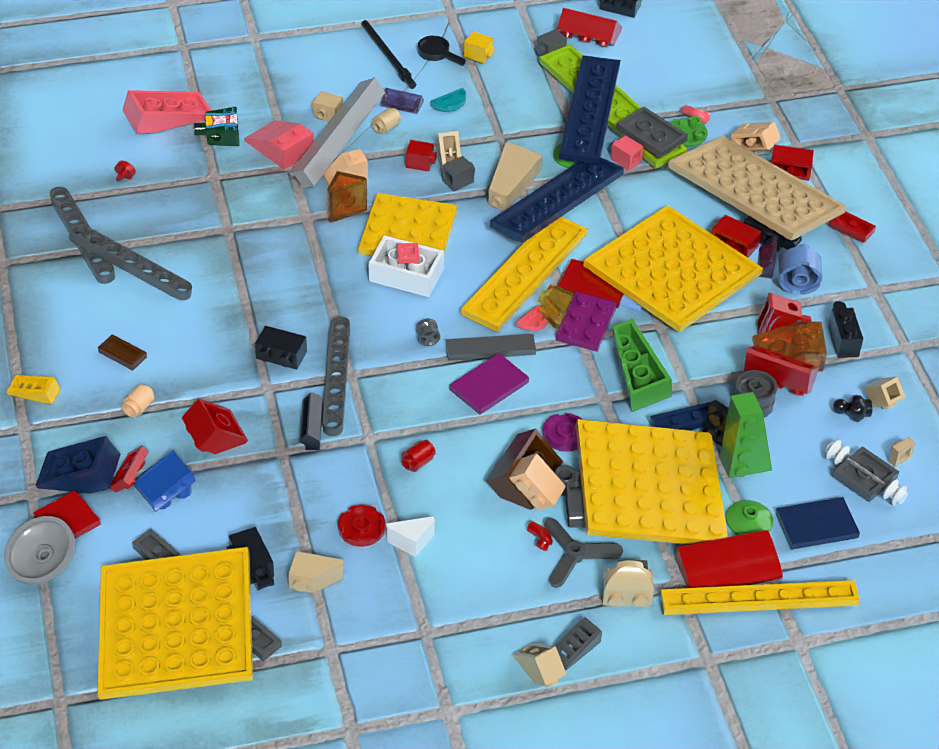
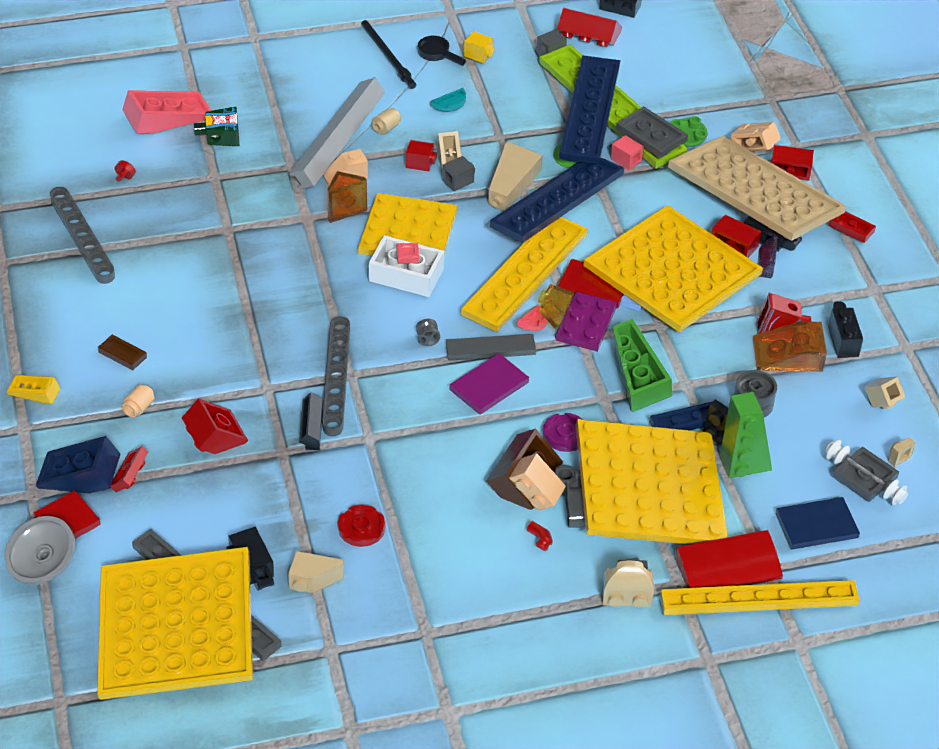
(140, 262): dark grey beam -> none
(165, 481): blue slope -> none
(281, 347): black brick -> none
(282, 142): coral slope -> none
(326, 105): tan brick -> none
(402, 100): clear purple slope -> none
(411, 534): white slope -> none
(418, 455): red brick -> none
(541, 663): tan slope -> none
(576, 552): dark grey piece -> none
(588, 633): dark grey slope -> none
(691, 111): coral arm -> none
(748, 517): bright green dish -> none
(784, 369): red slope -> none
(800, 269): medium blue brick -> none
(856, 407): black animal -> none

